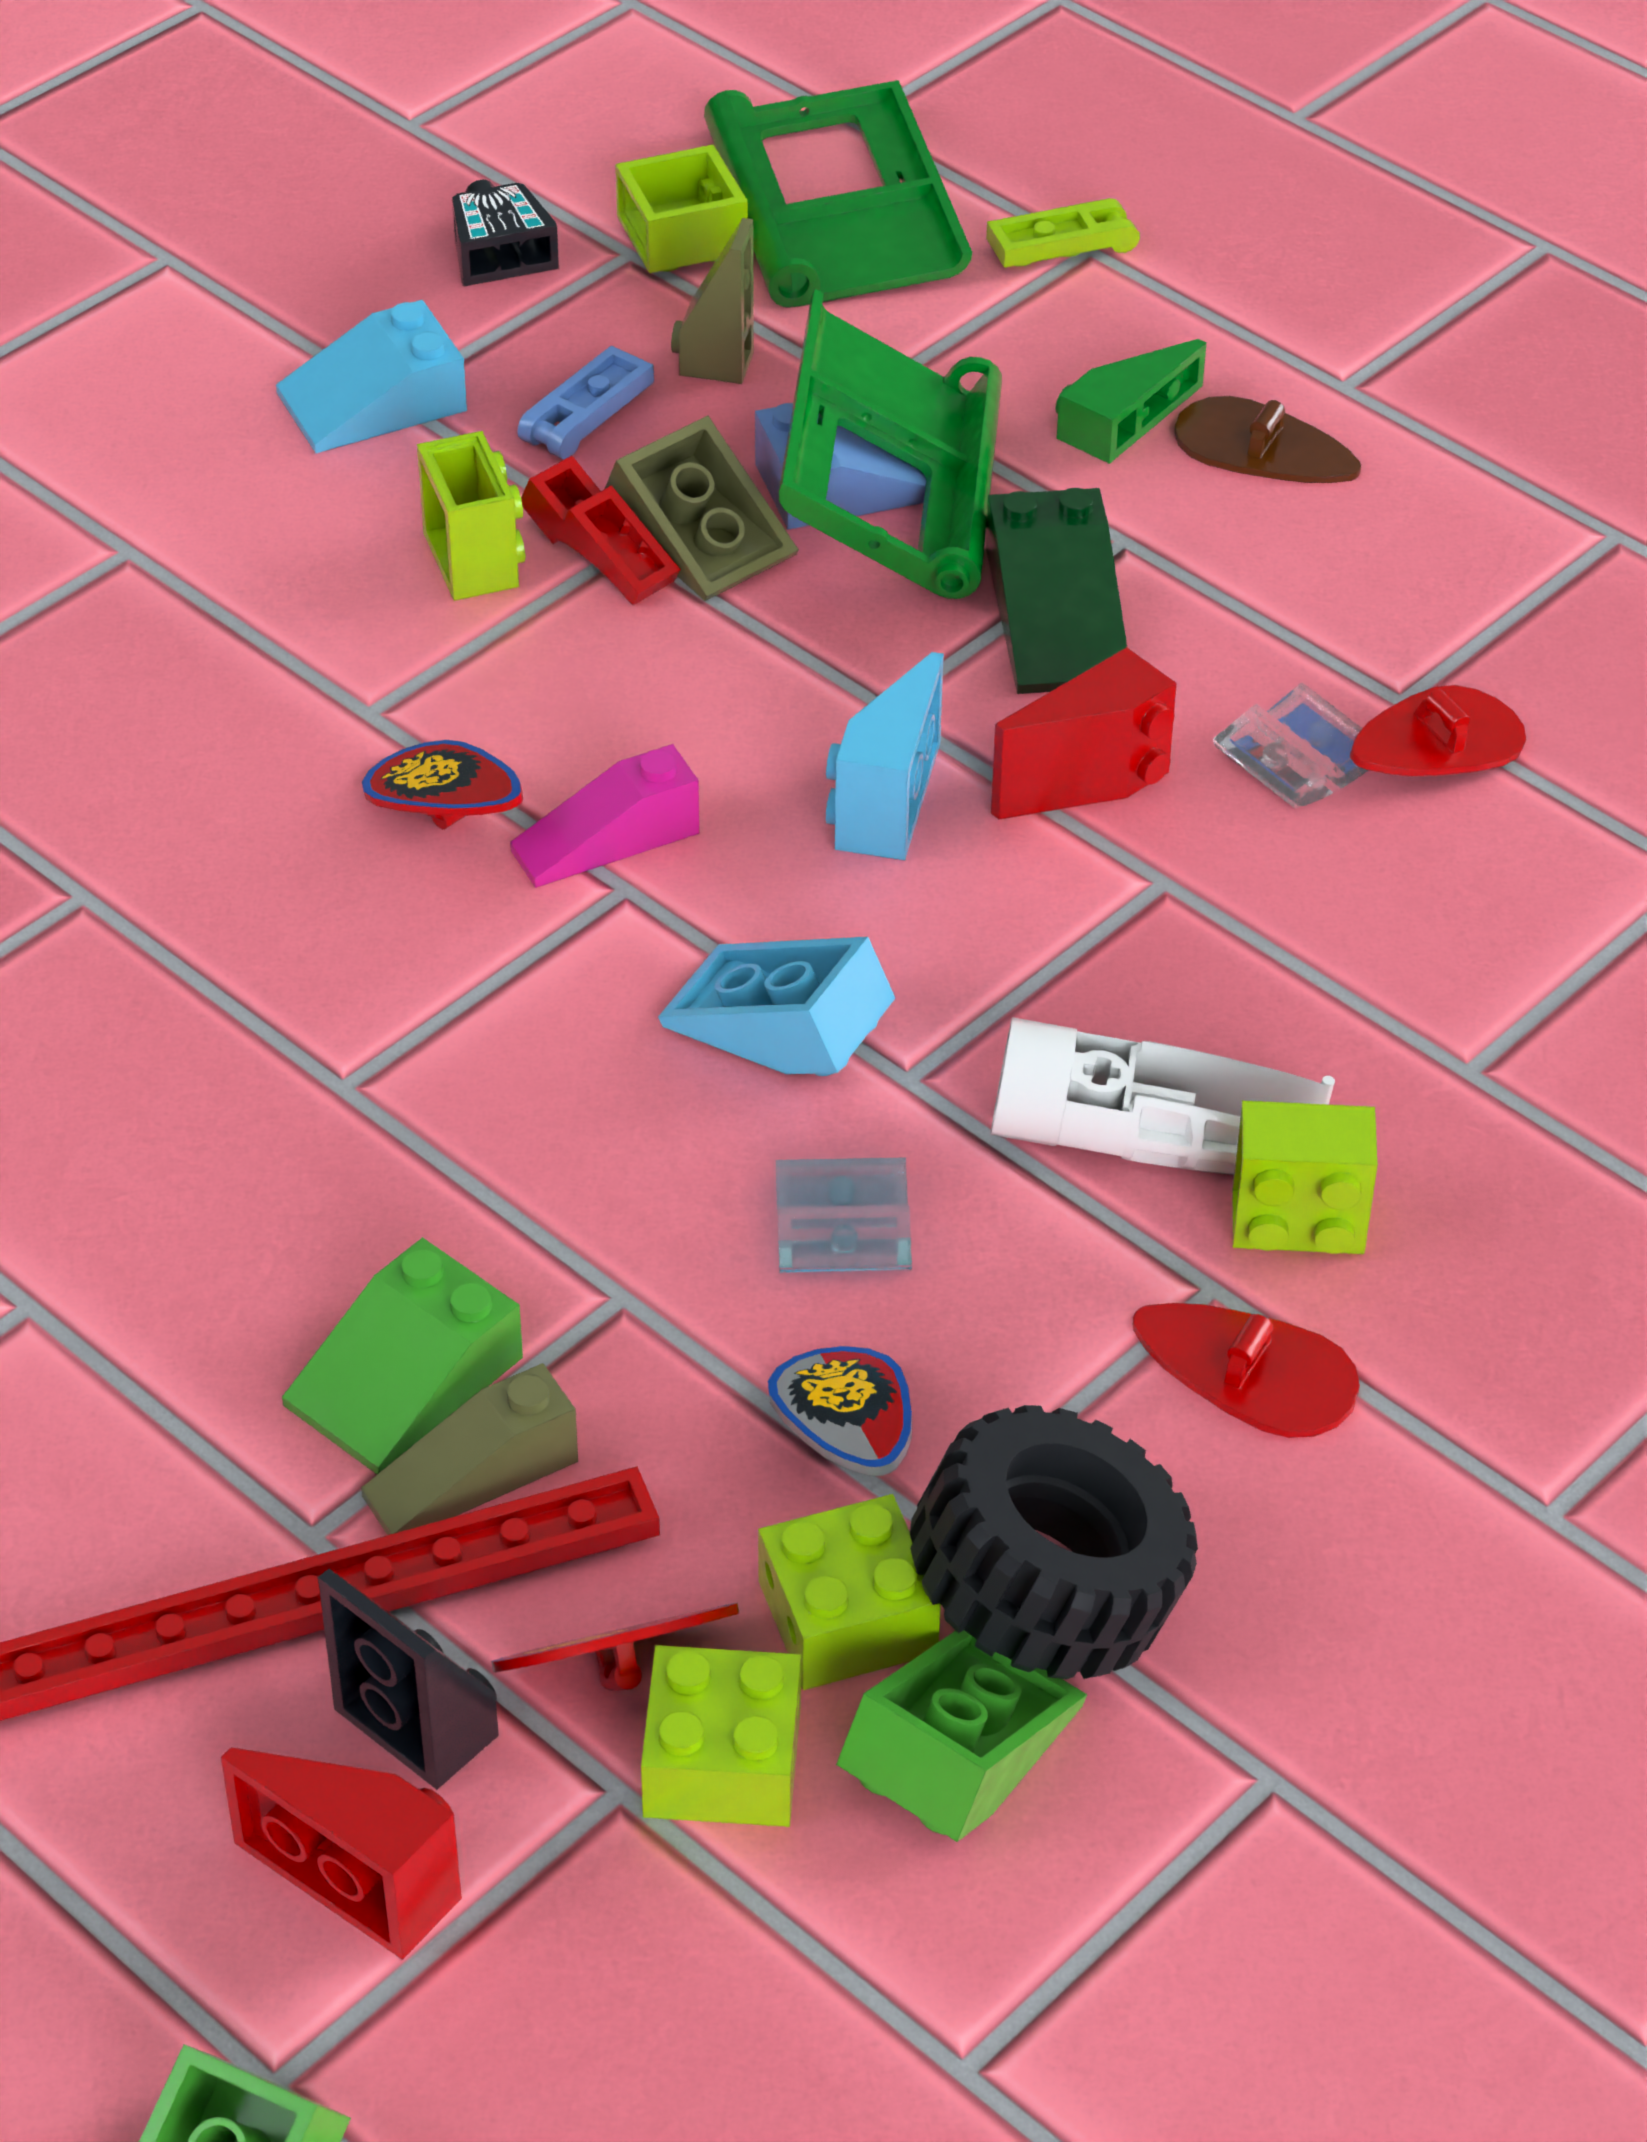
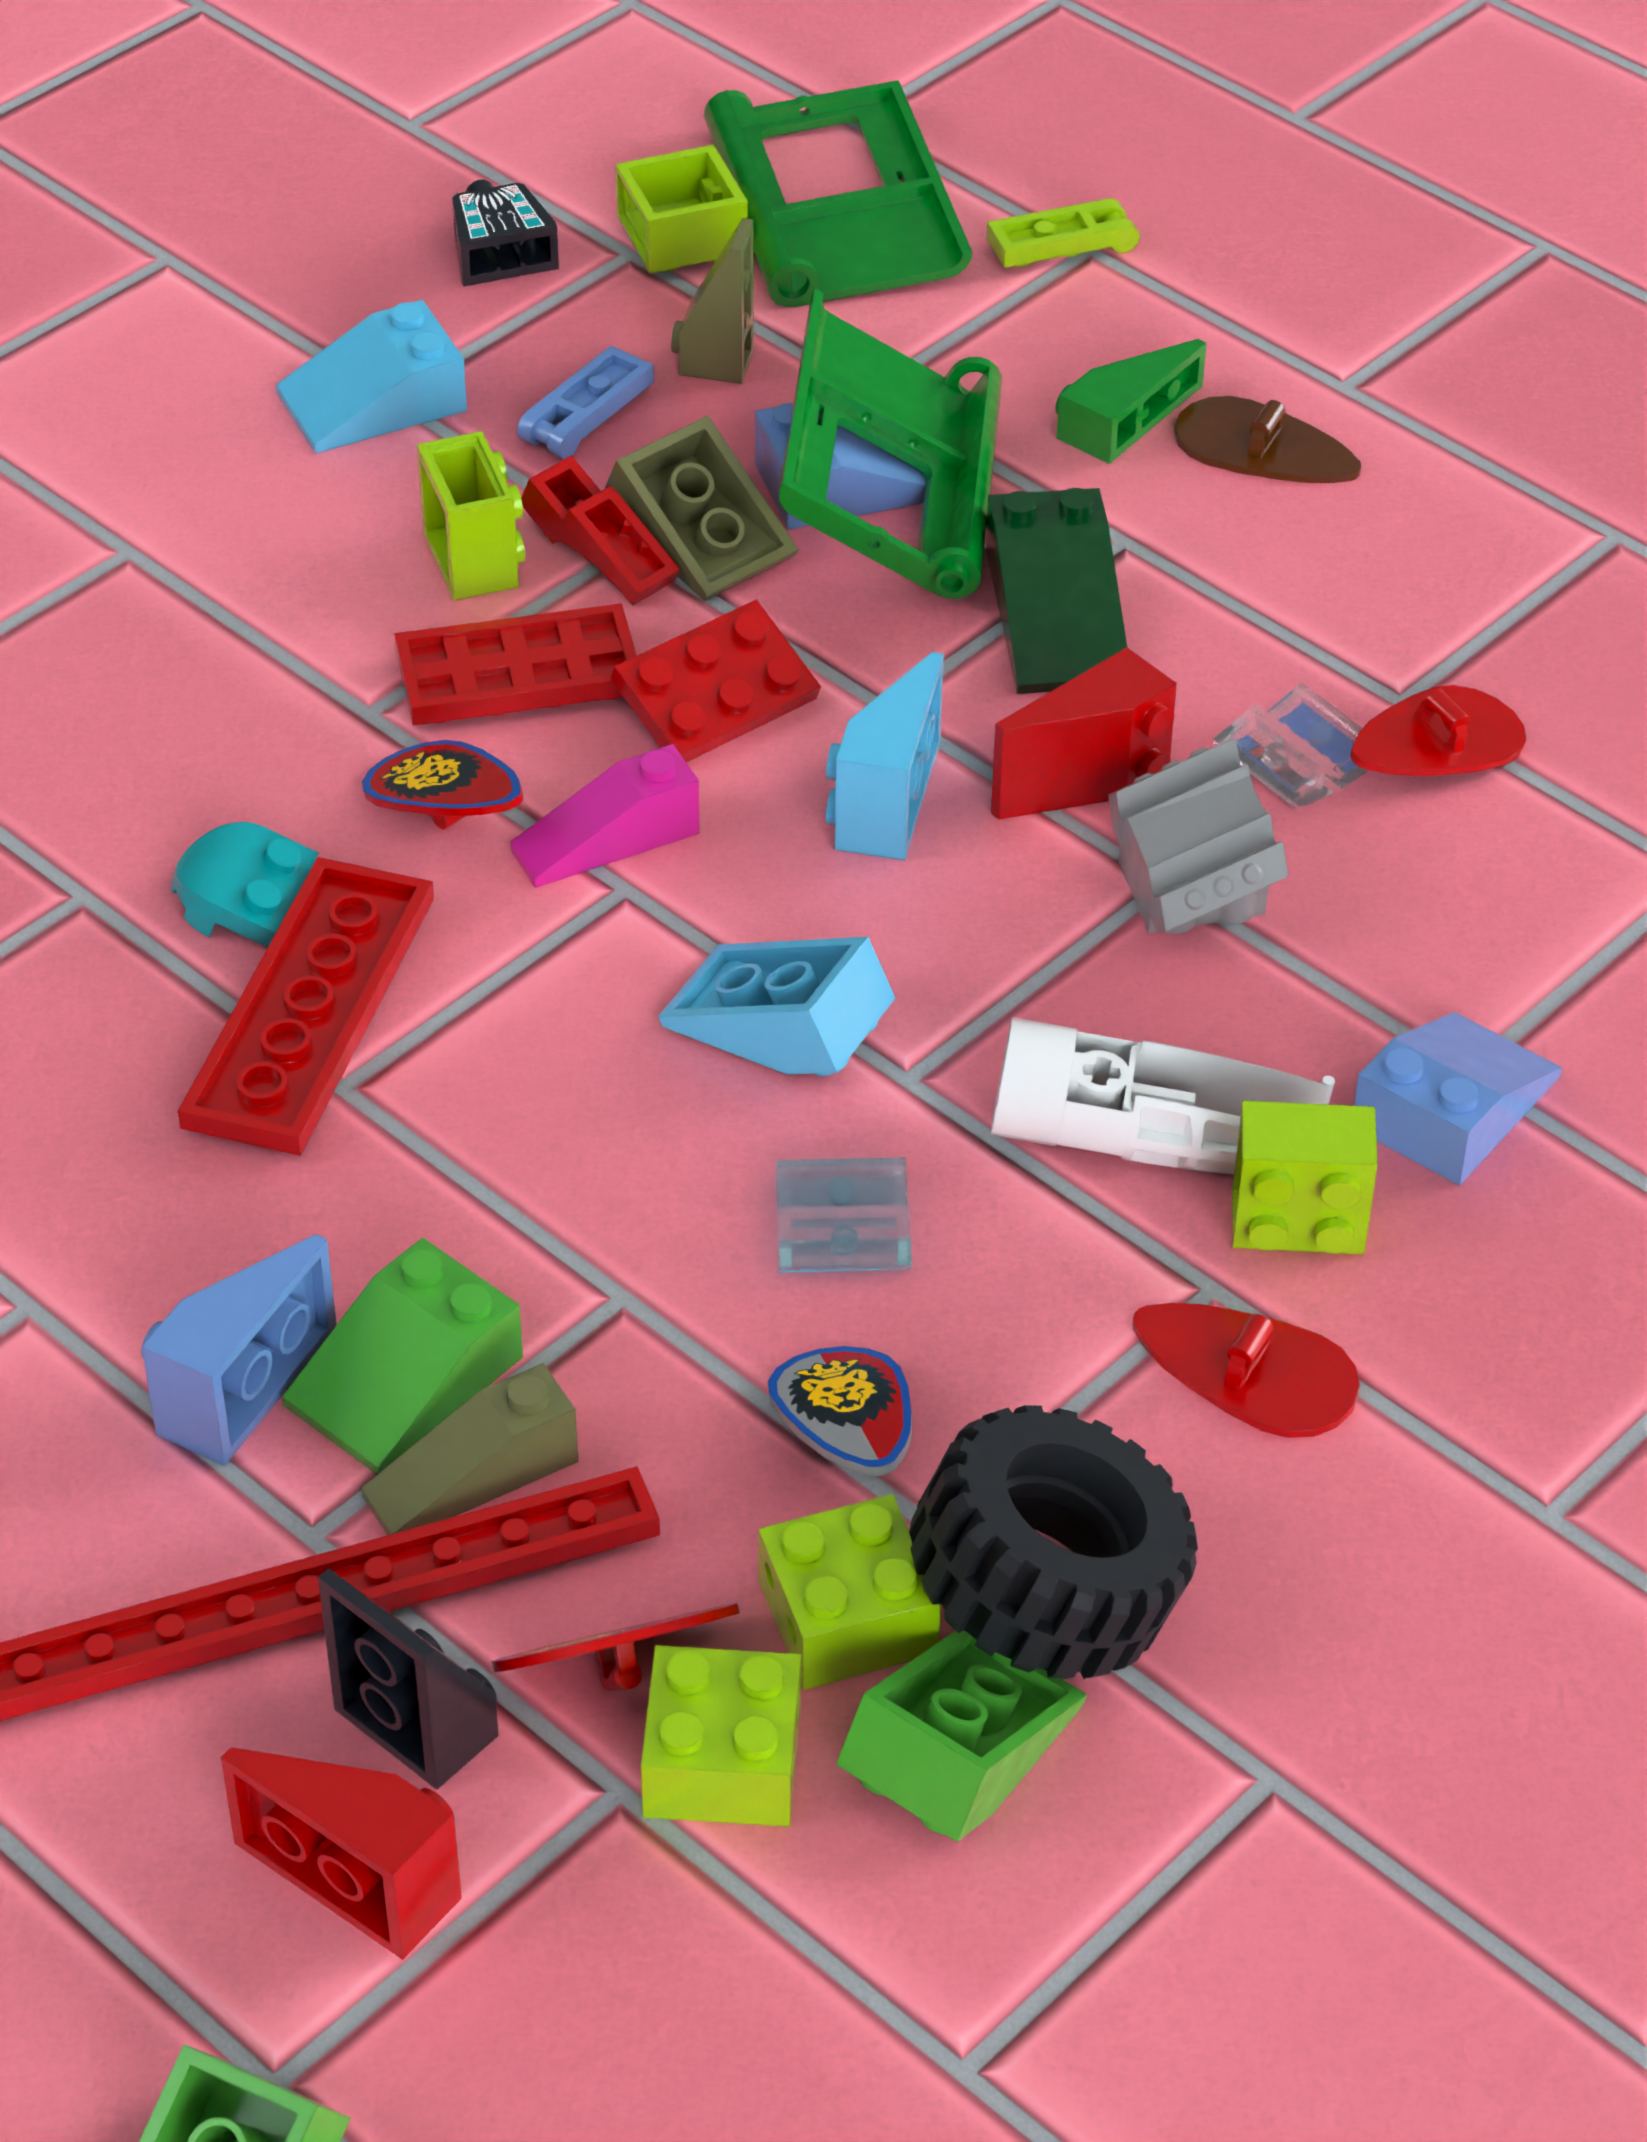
(238, 1349): none -> medium blue slope
(241, 880): none -> teal slope
(306, 1006): none -> red plate
(513, 663): none -> red plate
(716, 682): none -> red plate
(1197, 842): none -> light grey slope
(1451, 1093): none -> medium blue slope

